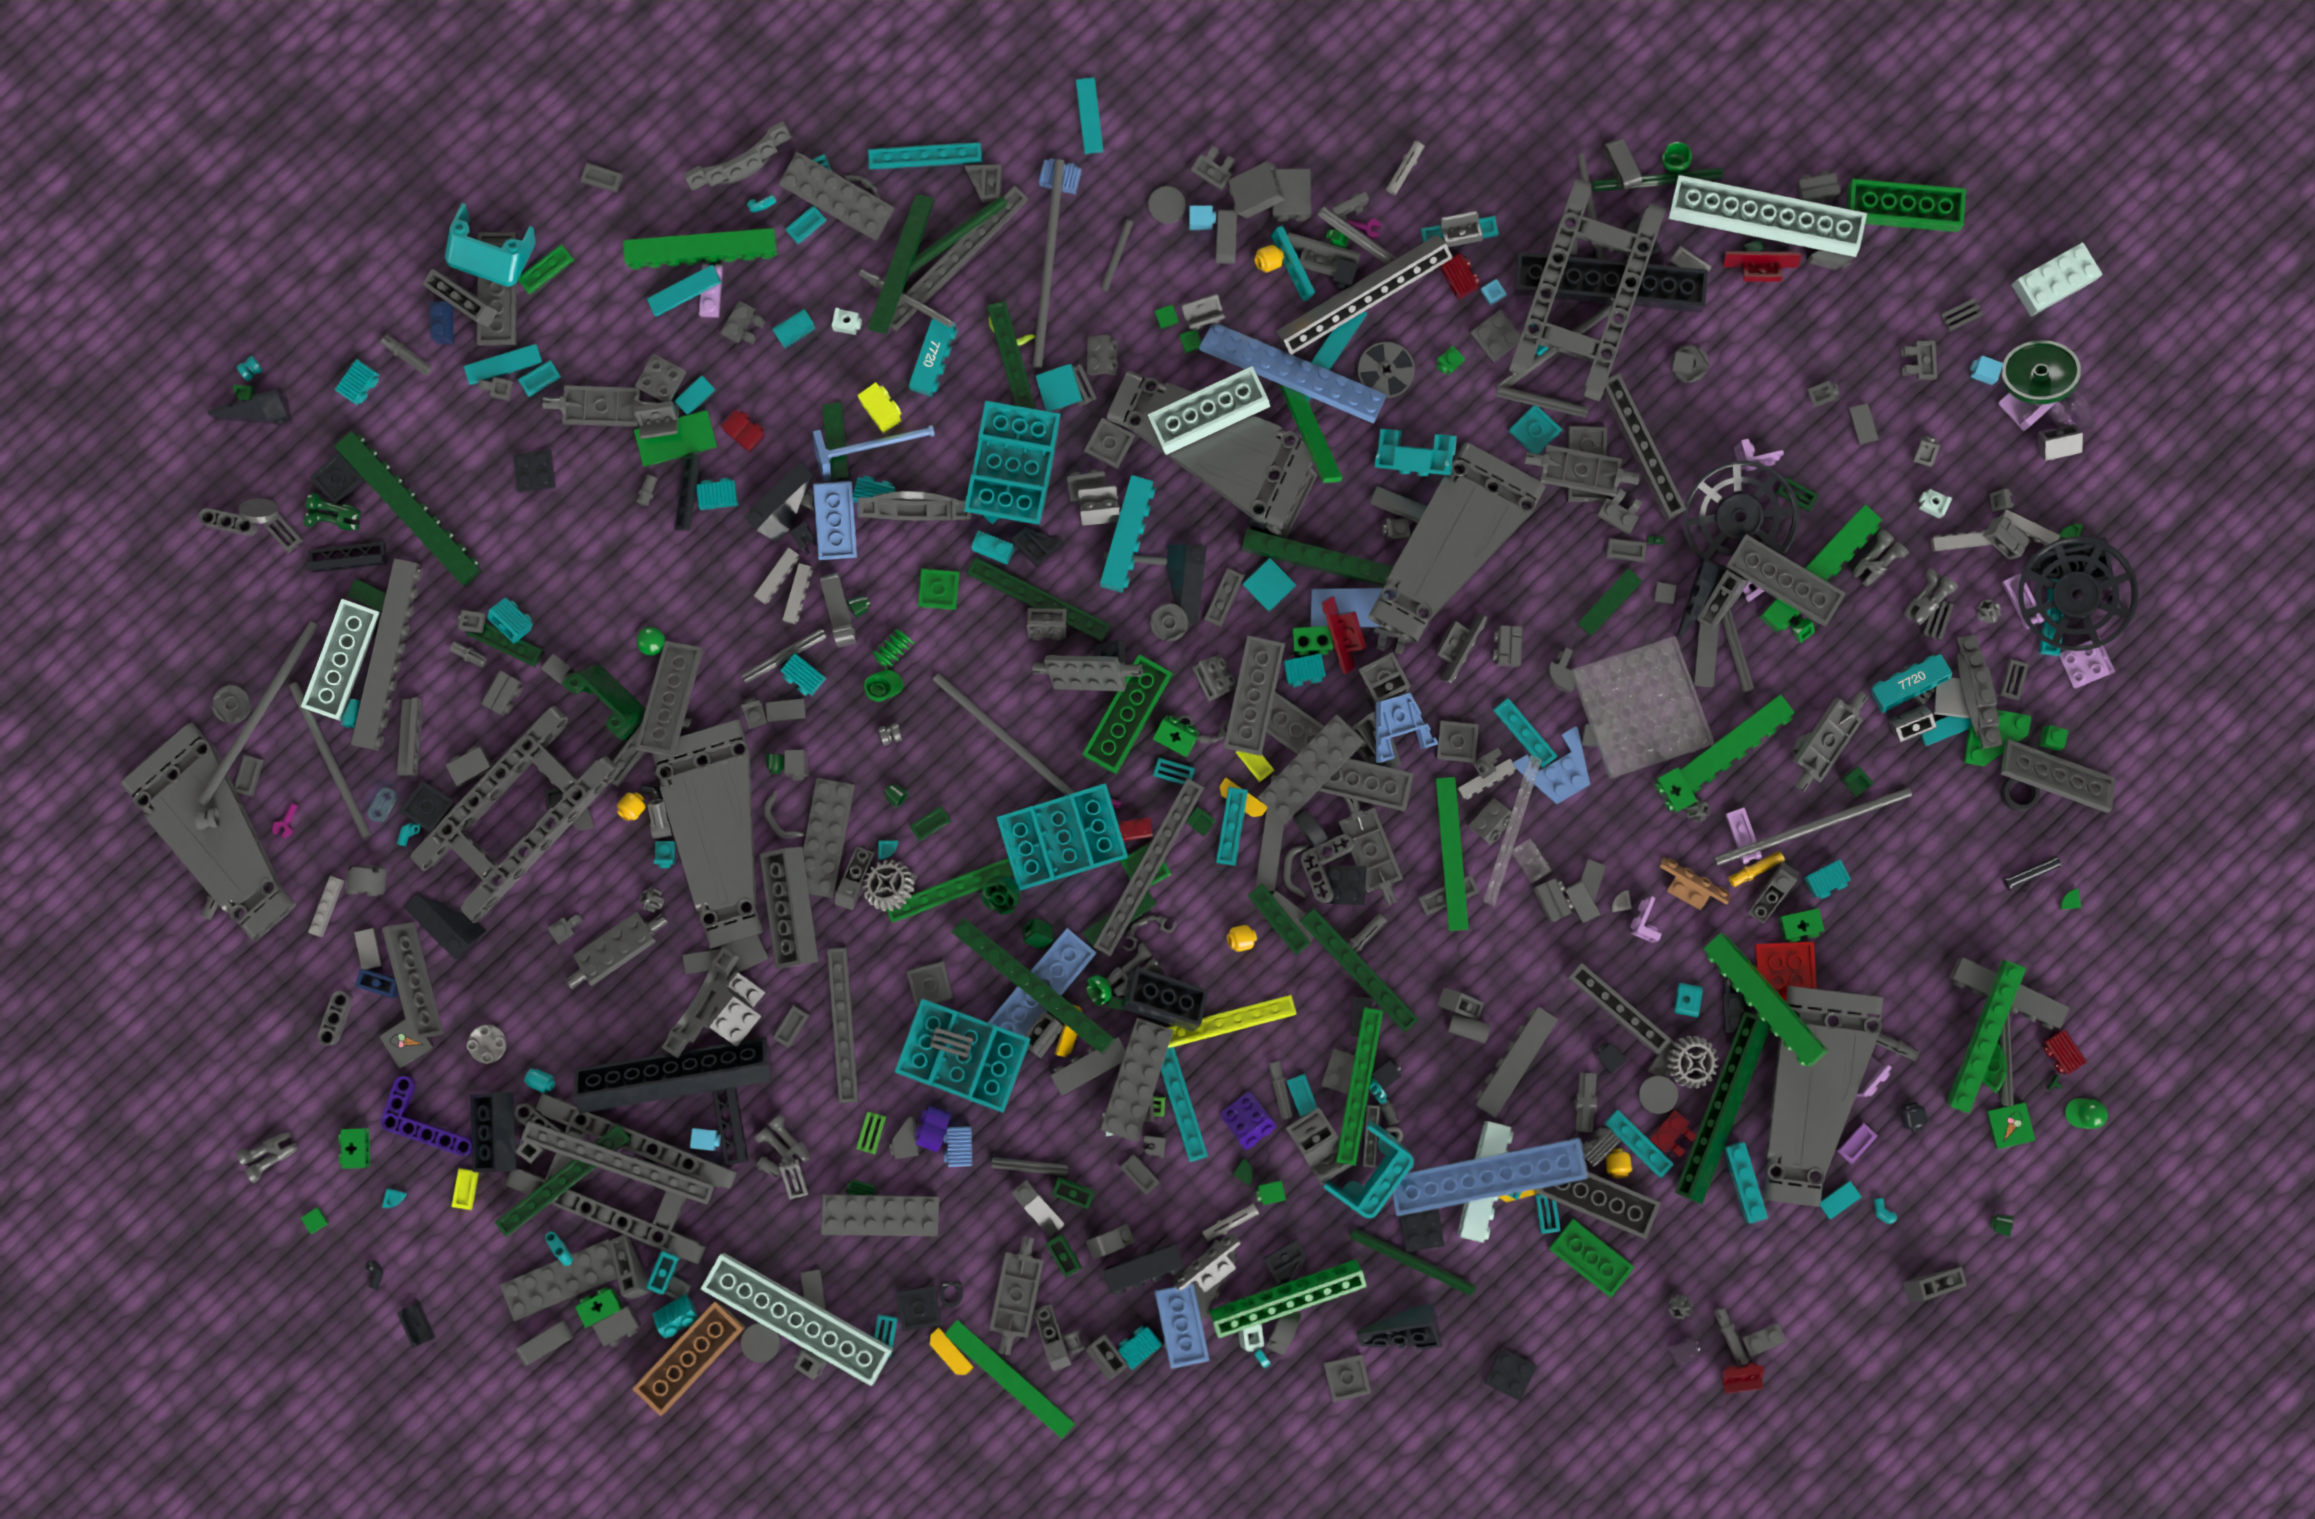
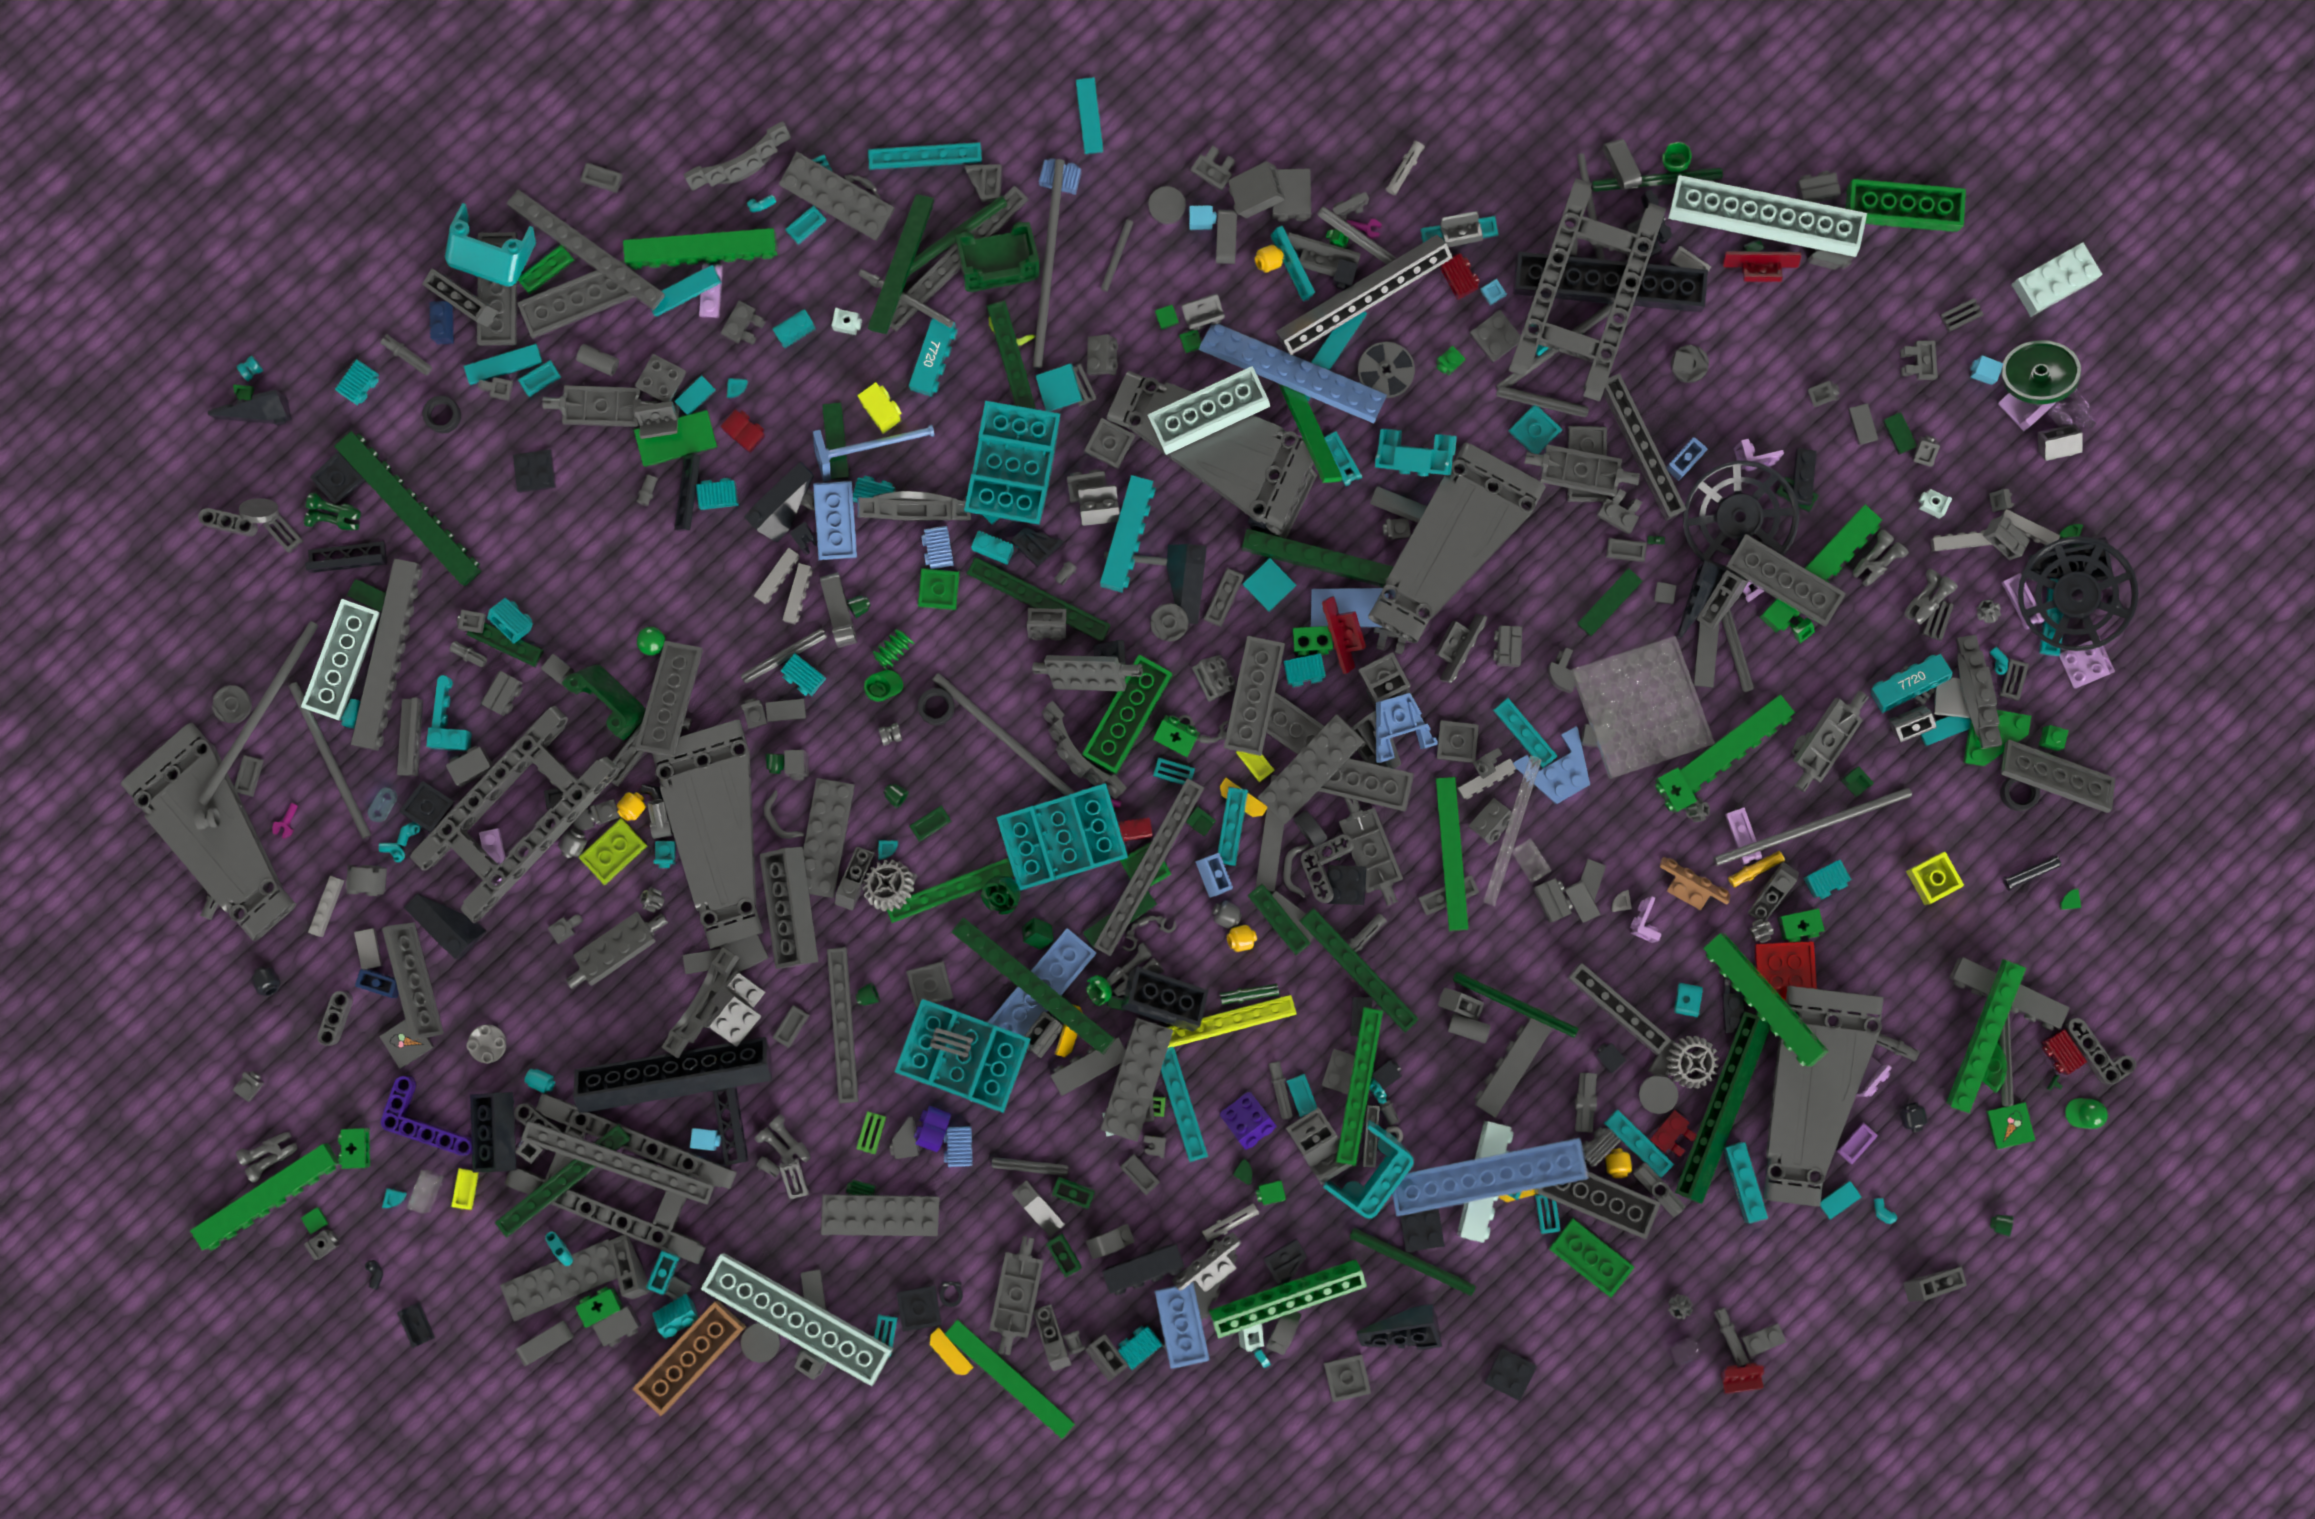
(249, 1085): none -> dark grey bracket
(264, 1197): none -> green brick
(265, 981): none -> black head
(330, 1243): none -> dark grey brick
(394, 849): none -> teal arm
(425, 1191): none -> clear brick
(430, 405): none -> black tyre
(442, 701): none -> teal plate
(449, 739): none -> teal brick
(492, 844): none -> lavender plate
(571, 302): none -> dark grey plate
(572, 843): none -> dark grey head
(585, 249): none -> dark grey plate
(599, 361): none -> dark grey pin
(604, 812): none -> dark grey bracket
(613, 851): none -> lime tile
(736, 387): none -> teal tile
(868, 995): none -> dark green hat
(936, 692): none -> black tyre
(938, 547): none -> medium blue brick
(998, 258): none -> dark green windscreen
(1065, 573): none -> dark grey pin
(1073, 758): none -> dark grey piece
(1214, 875): none -> medium blue brick
(1226, 914): none -> dark grey head
(1249, 994): none -> dark green pin
(1342, 459): none -> teal plate
(1515, 1004): none -> dark green axle
(1665, 231): none -> black hinge
(1667, 1198): none -> dark grey piece
(1686, 458): none -> medium blue brick
(1761, 931): none -> dark grey gear
(1804, 475): none -> black plate
(1900, 433): none -> dark green tile
(1935, 878): none -> neon yellow brick
(2001, 662): none -> teal arm
(2094, 1048): none -> dark grey beam

